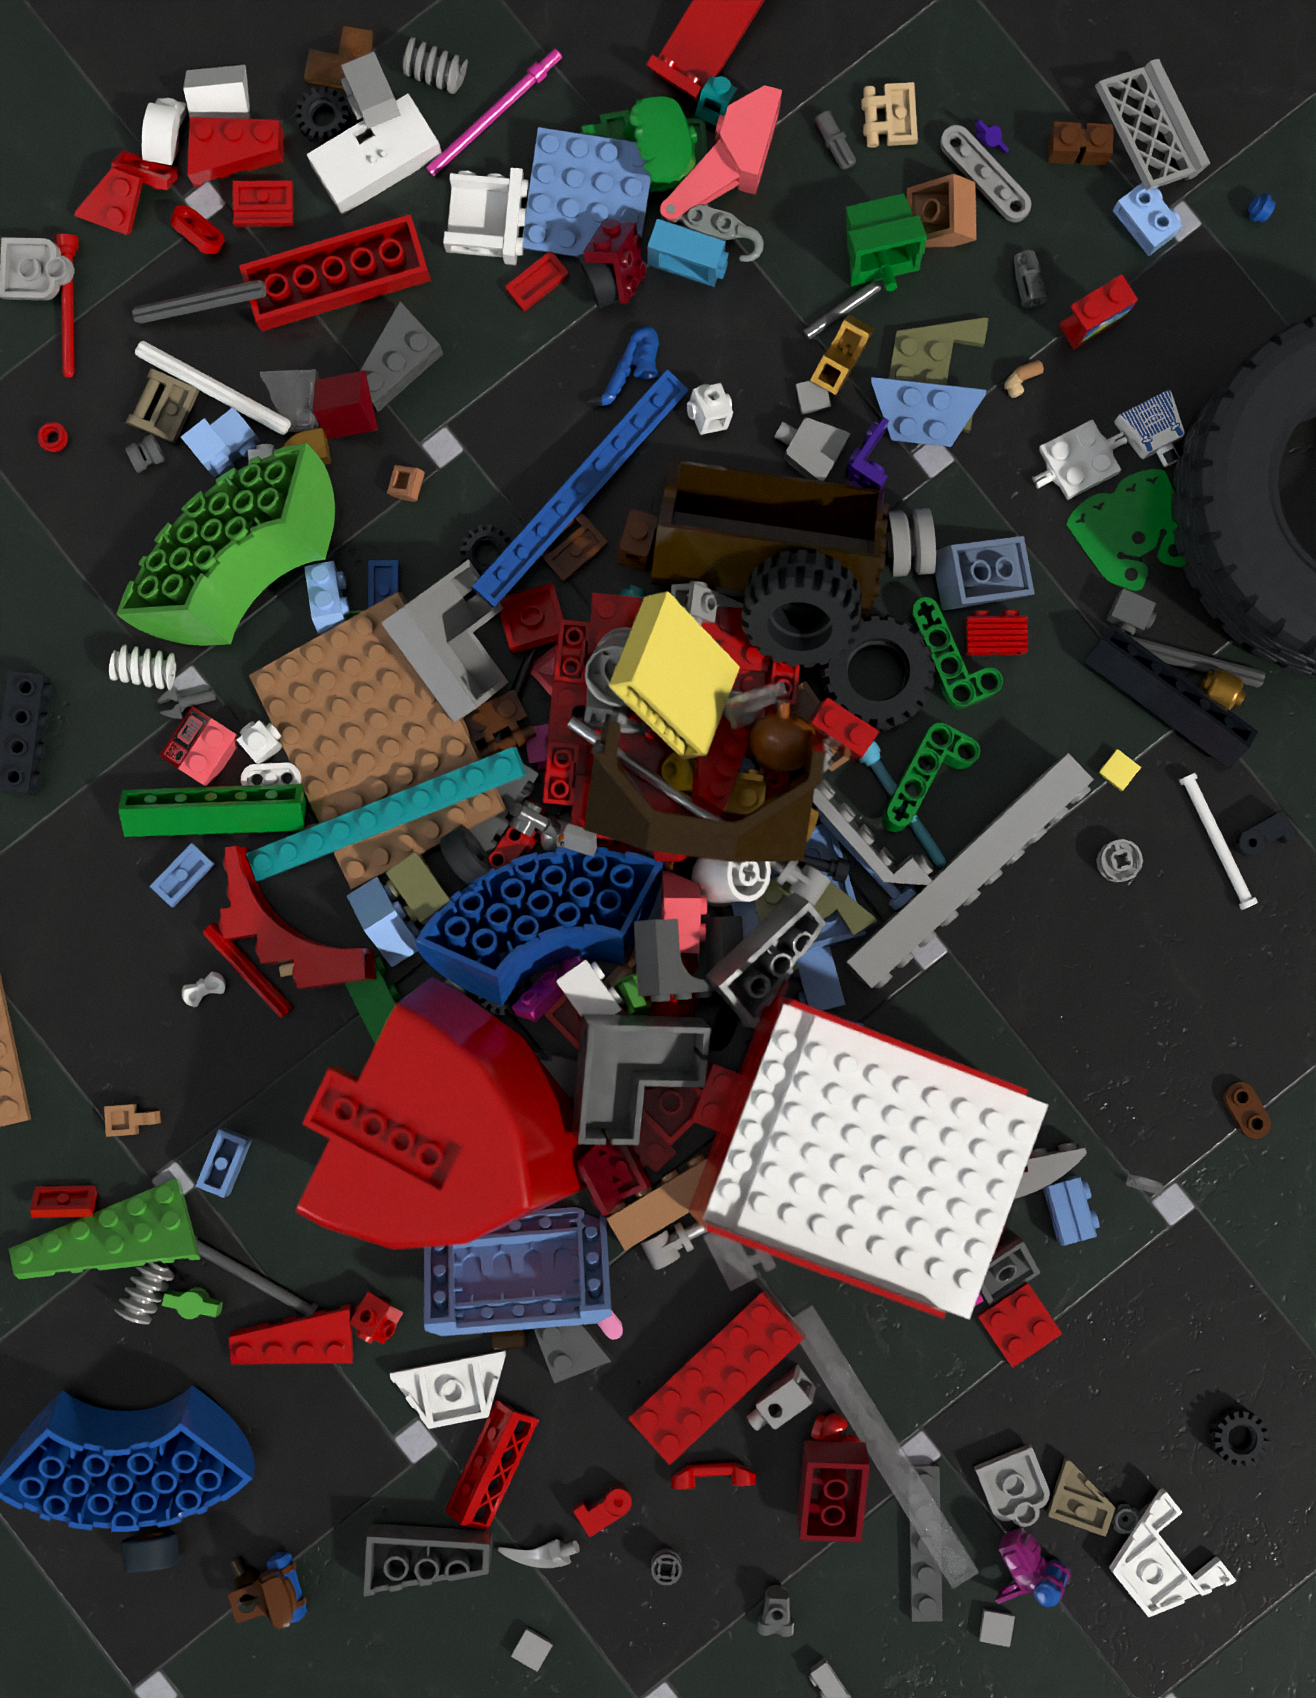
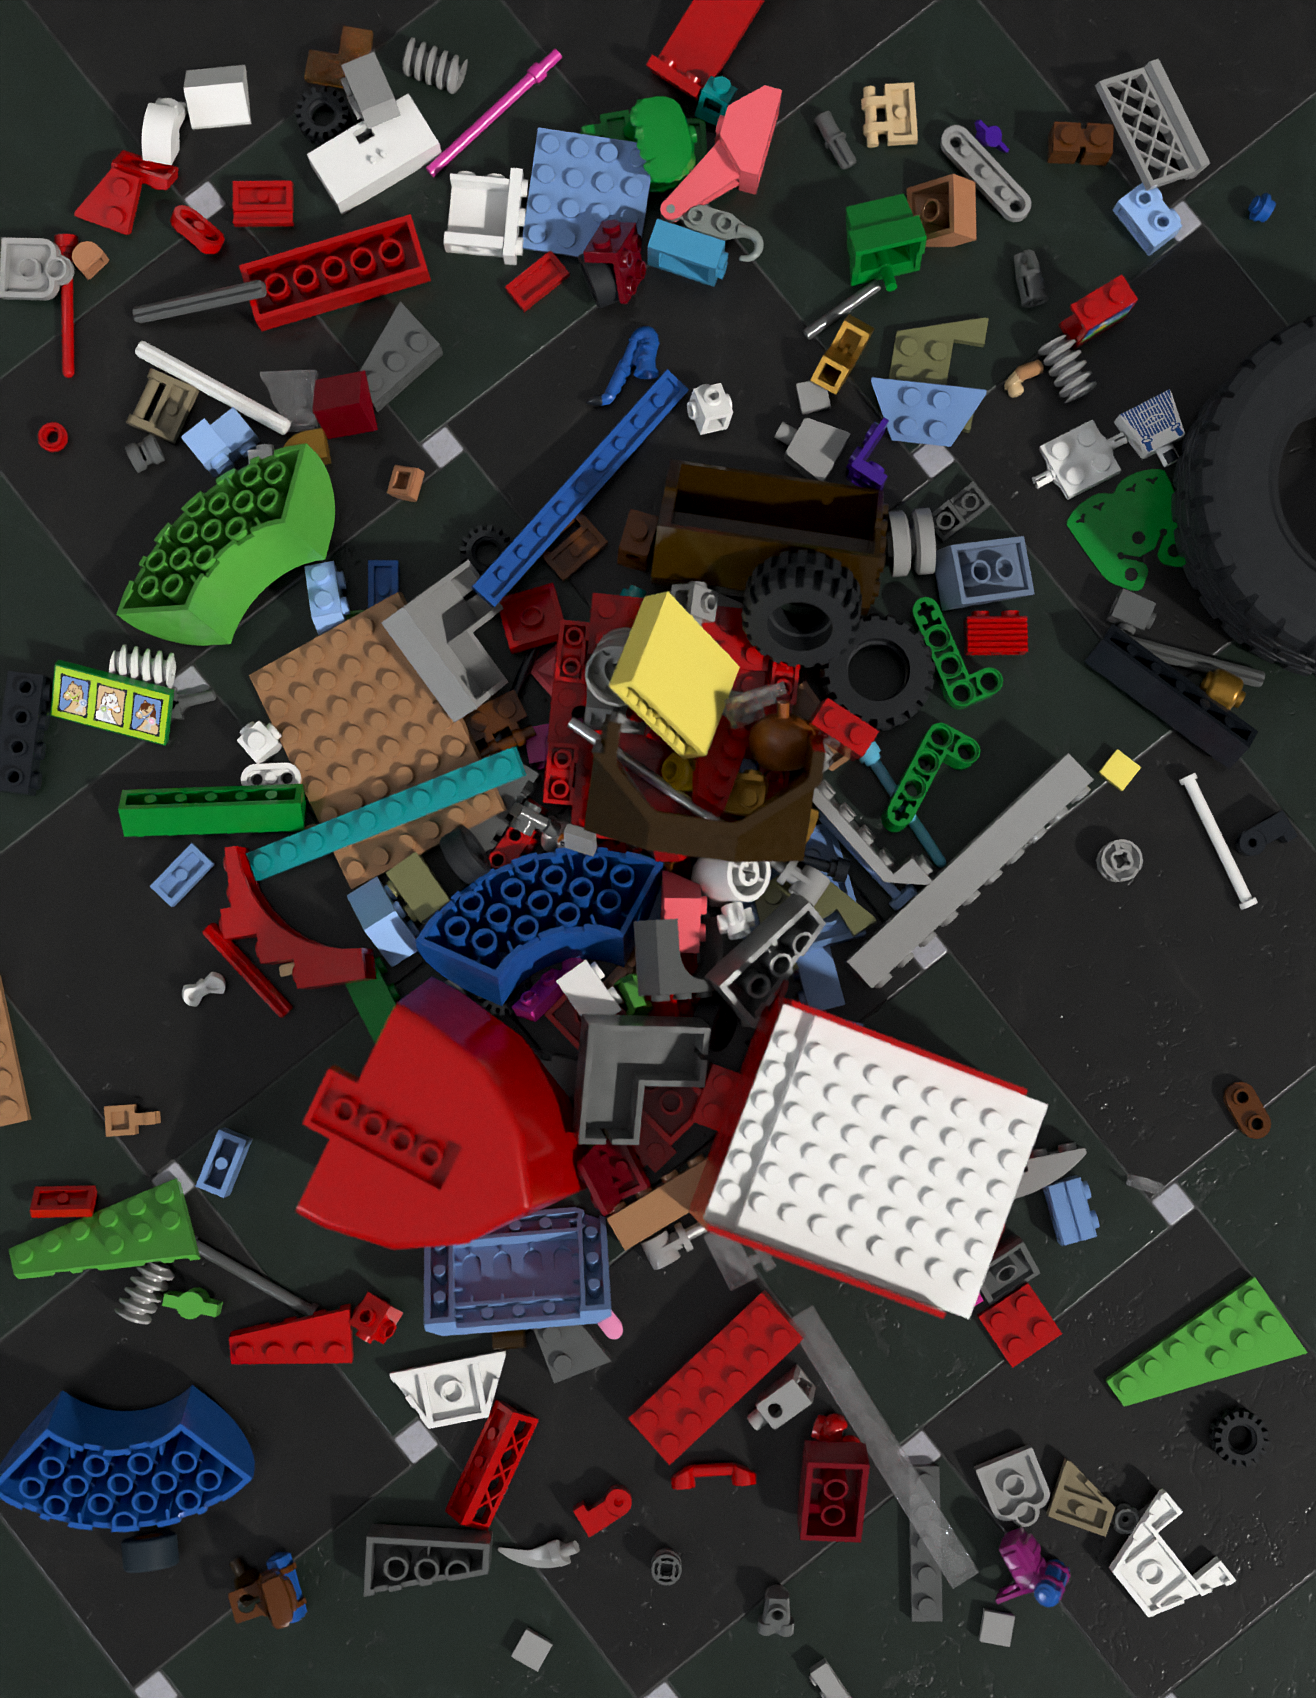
(89, 258): none -> nougat brick
(112, 702): none -> tile
(200, 747): coral slope -> none
(231, 146): red wedge -> none
(735, 920): none -> white gear
(959, 511): none -> dark grey slope
(1066, 368): none -> light grey piece
(1222, 1340): none -> bright green wing

